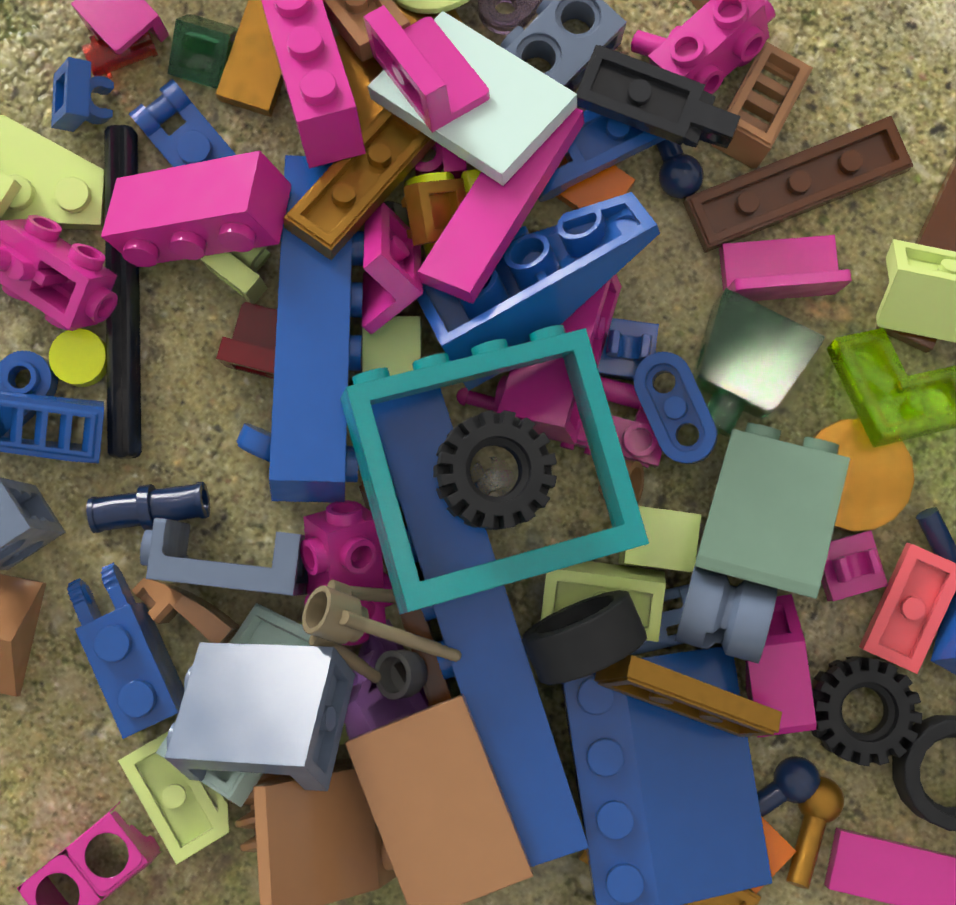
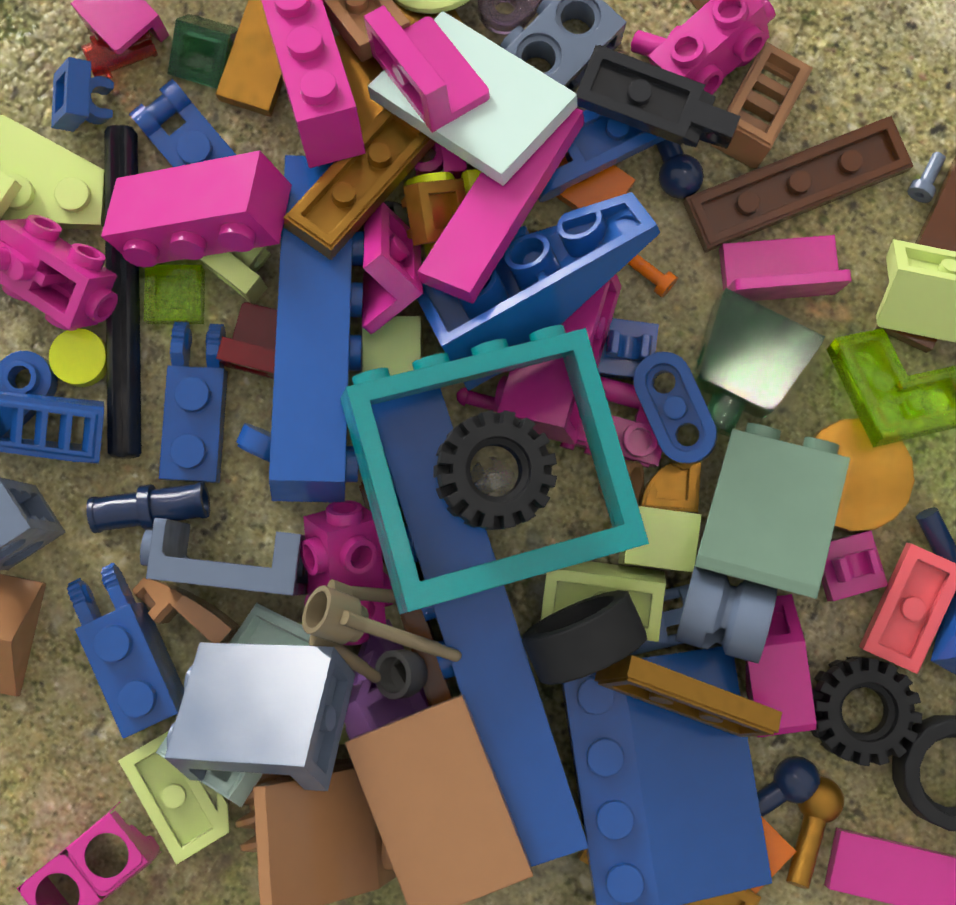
(174, 294): none -> clear neon green tile
(193, 410): none -> blue hinge
(662, 282): none -> orange piece
(674, 488): none -> pearl gold tile
(923, 188): none -> sand blue piece

